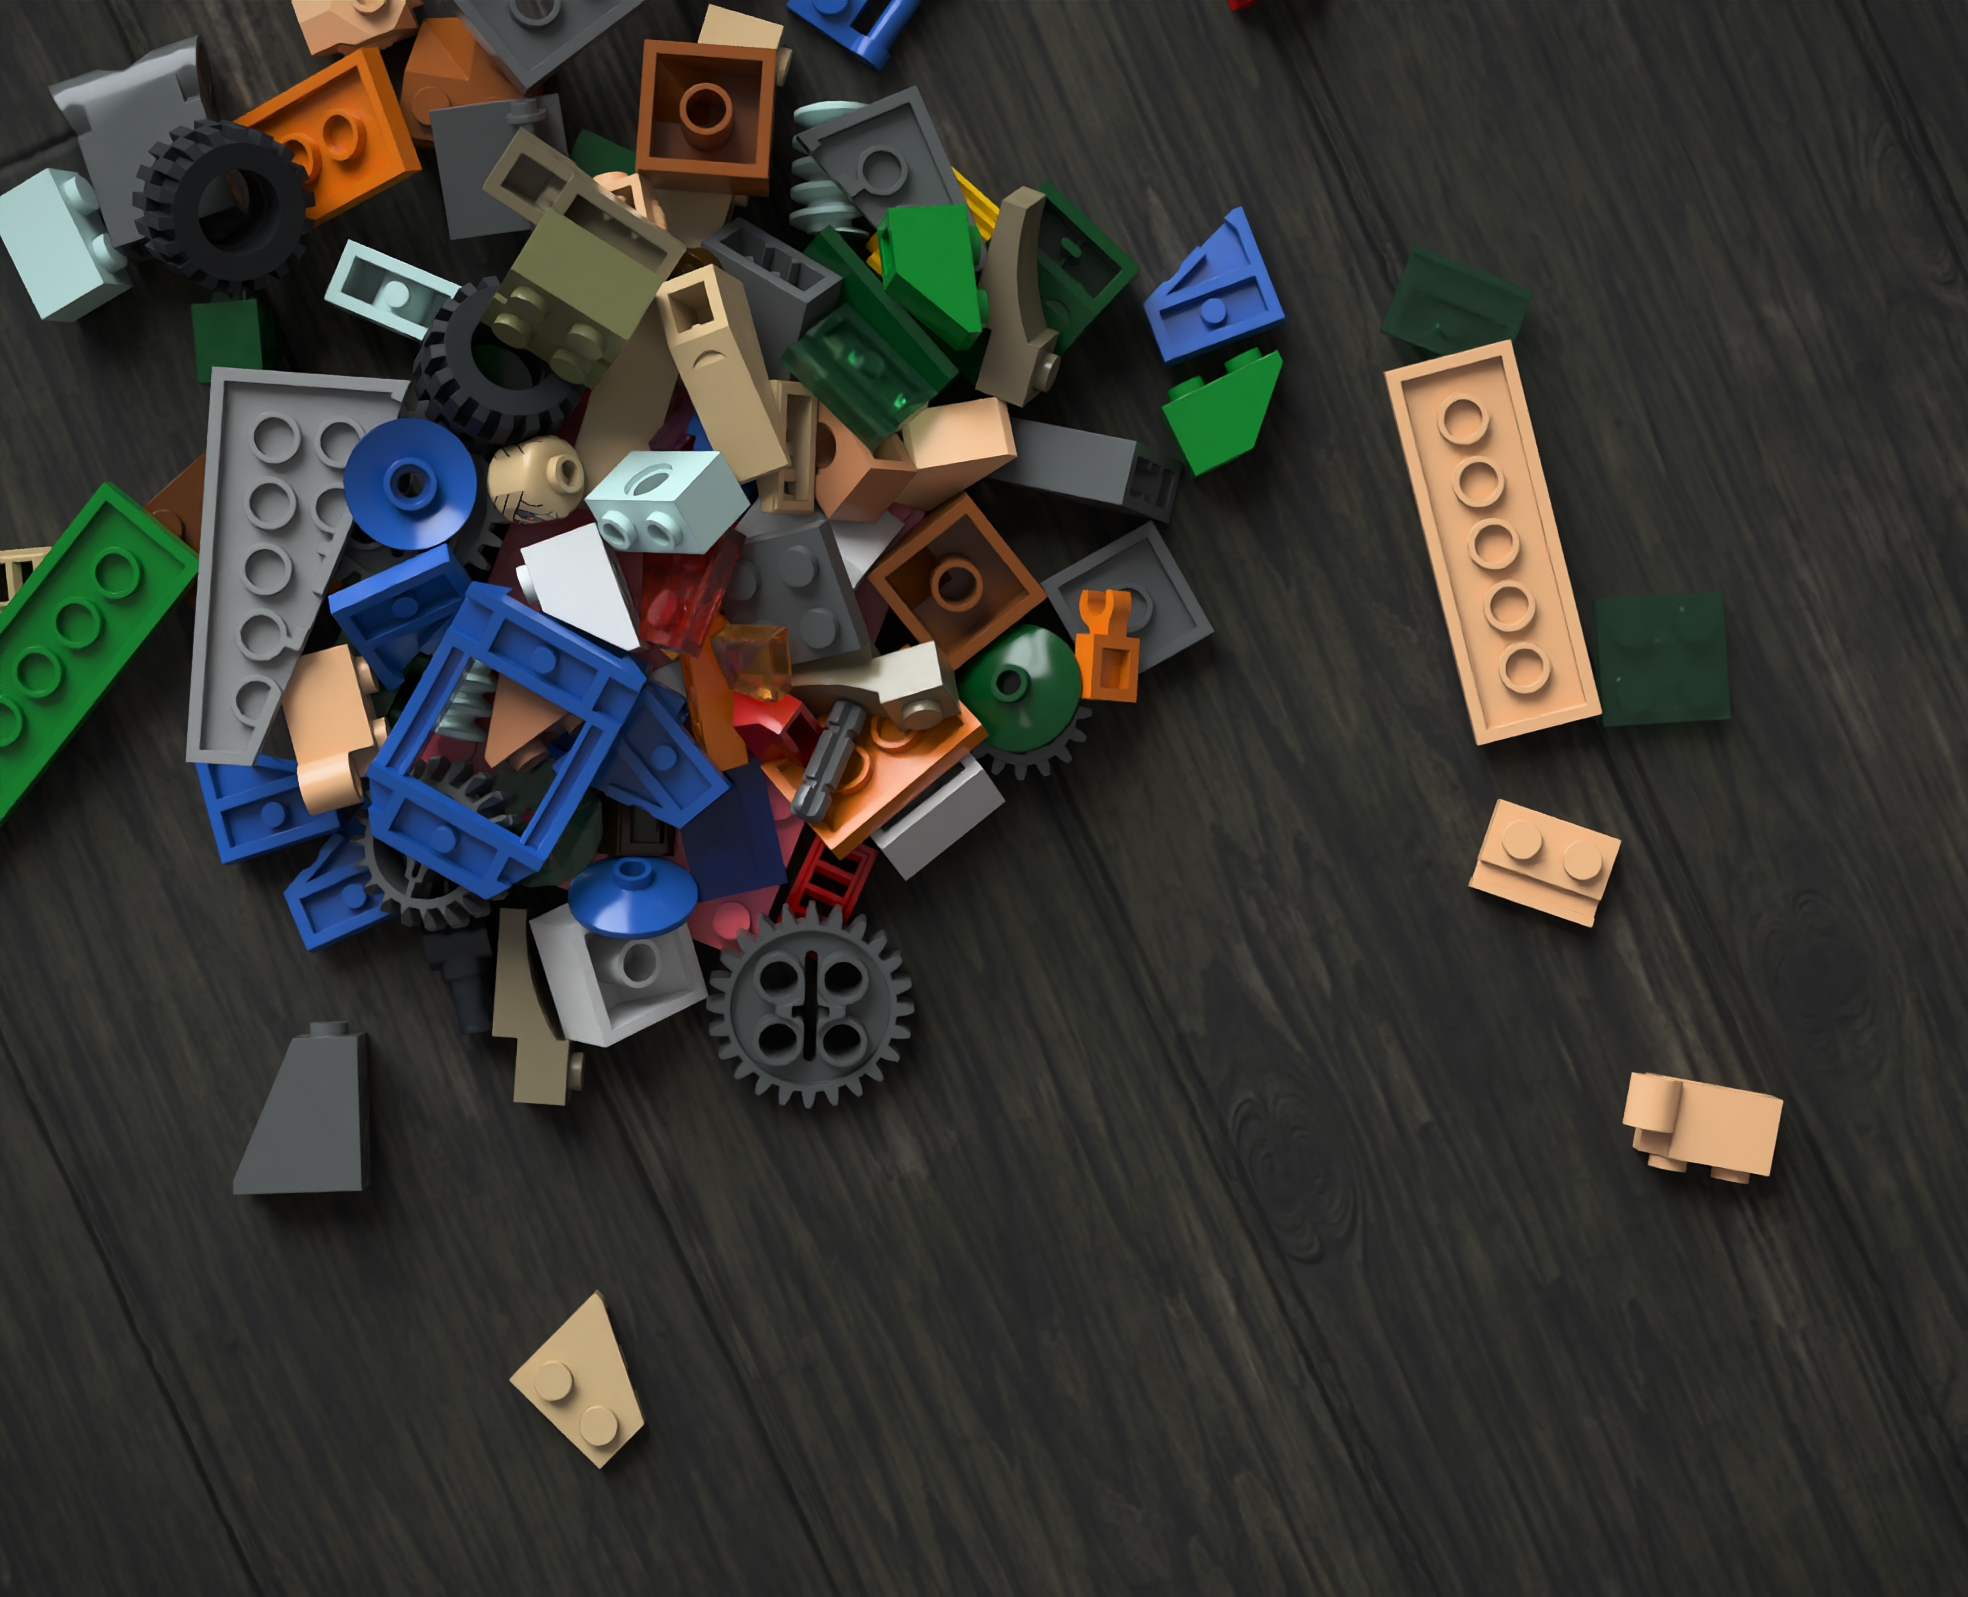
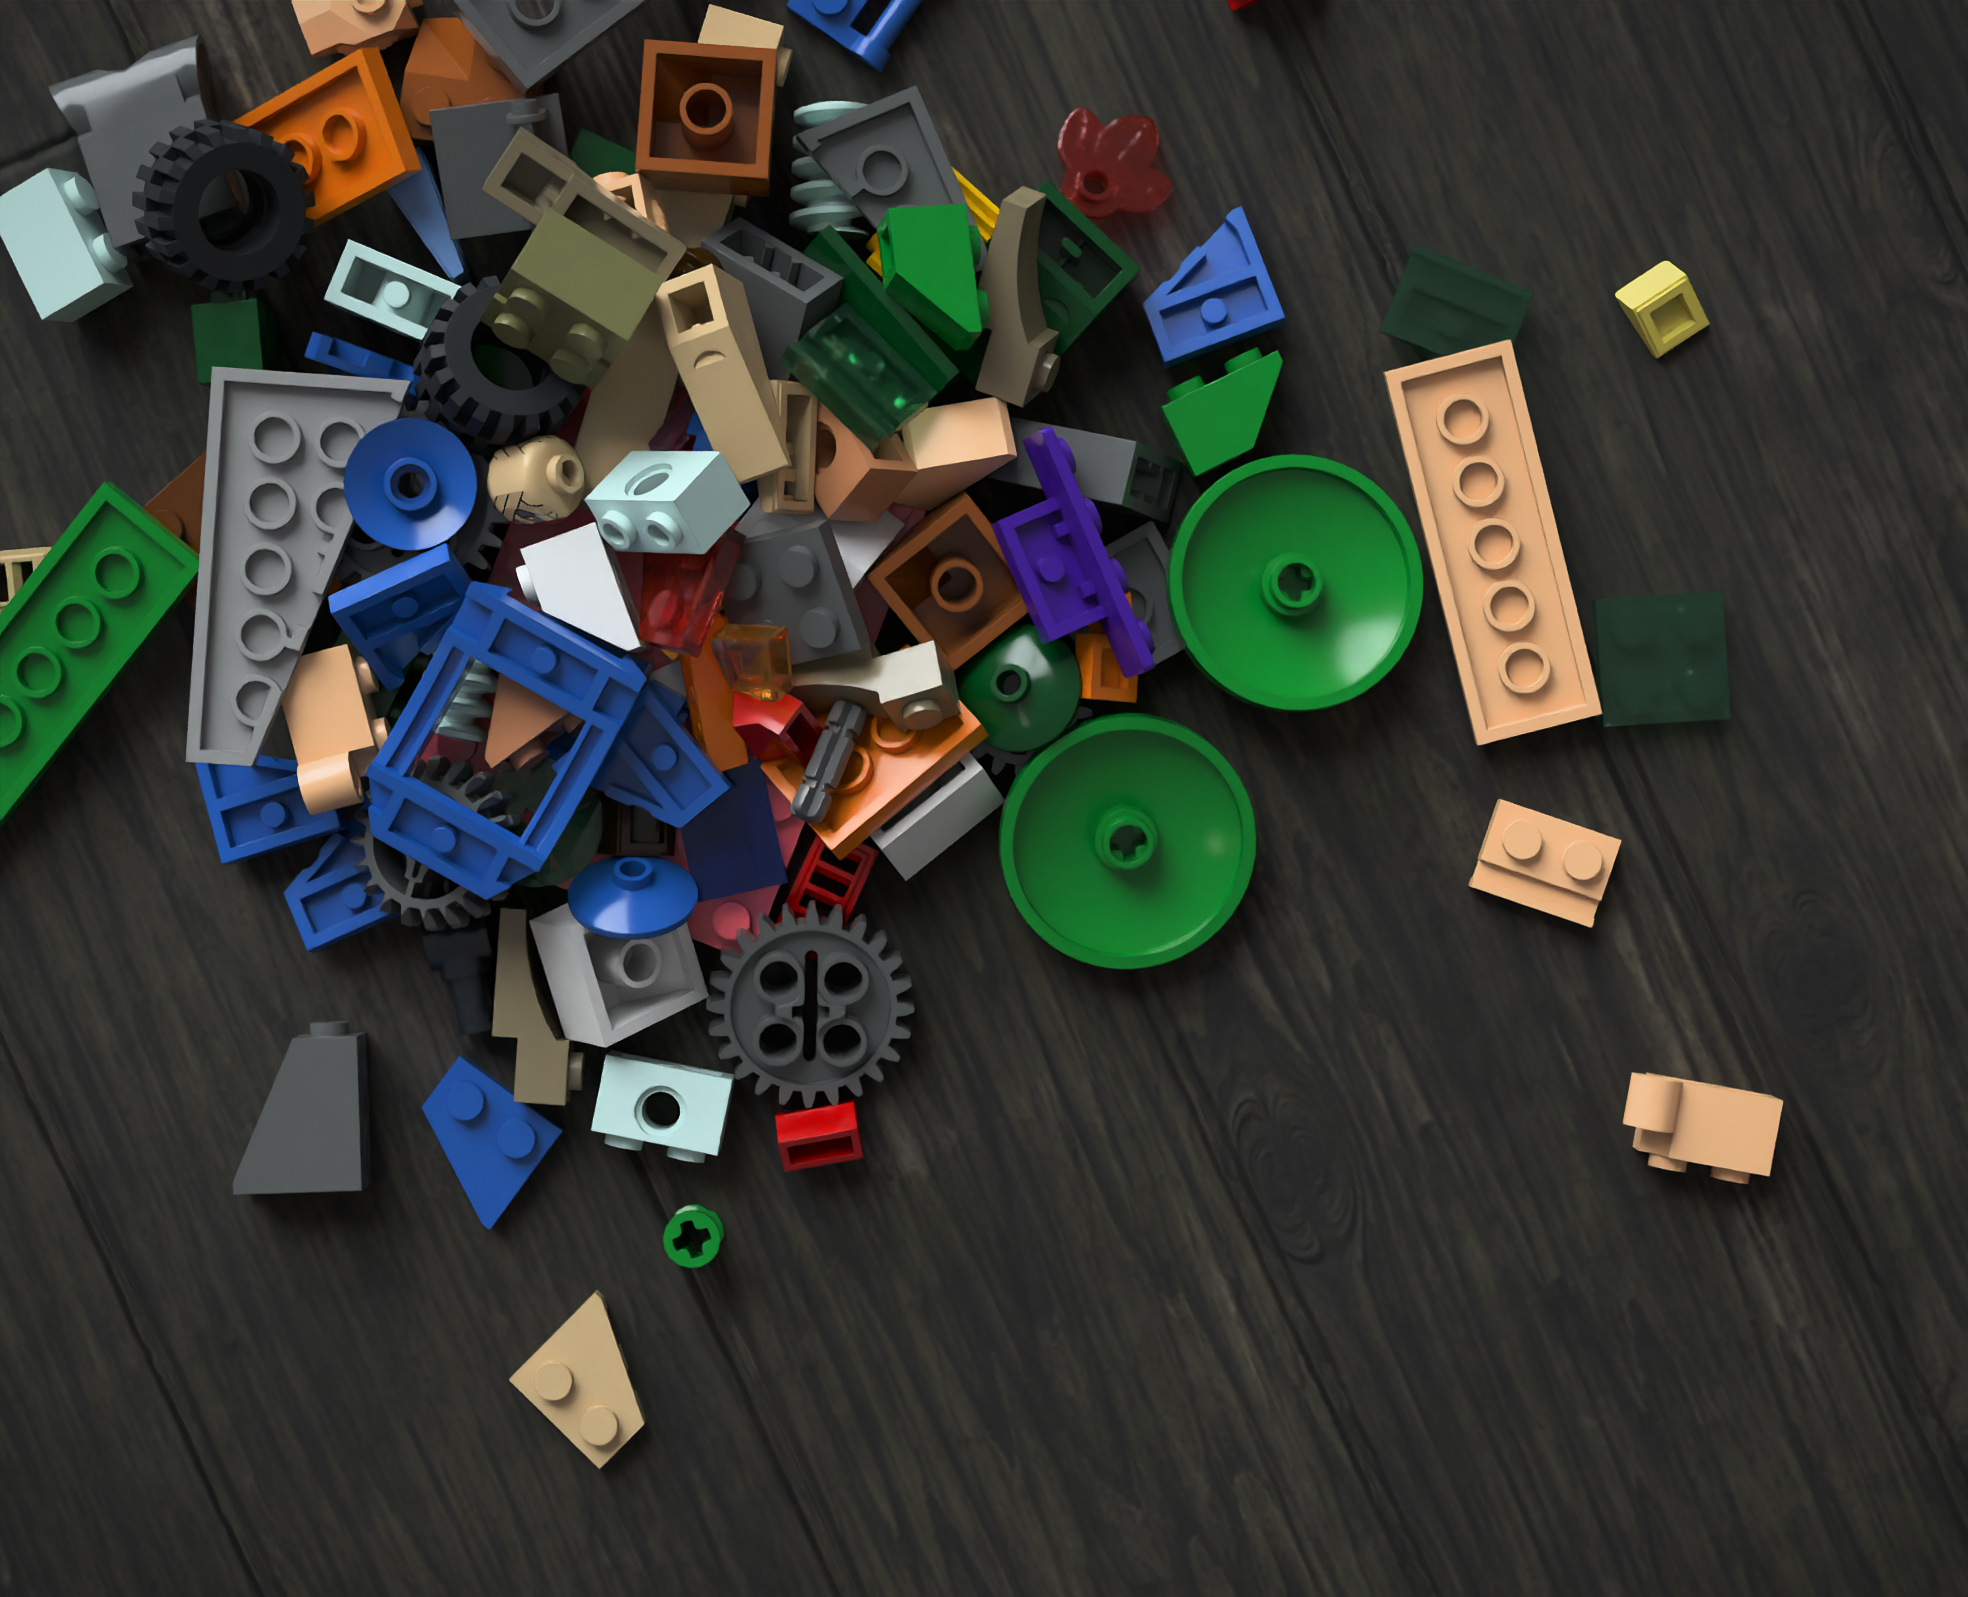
(359, 362): none -> blue wing
(424, 208): none -> medium blue slope
(487, 1136): none -> blue wing
(685, 1253): none -> green bush
(702, 1099): none -> light aqua brick
(819, 1135): none -> red piece
(1063, 562): none -> dark purple bracket
(1115, 157): none -> clear red plate
(1127, 841): none -> green dish
(1294, 583): none -> green dish
(1662, 308): none -> light yellow slope

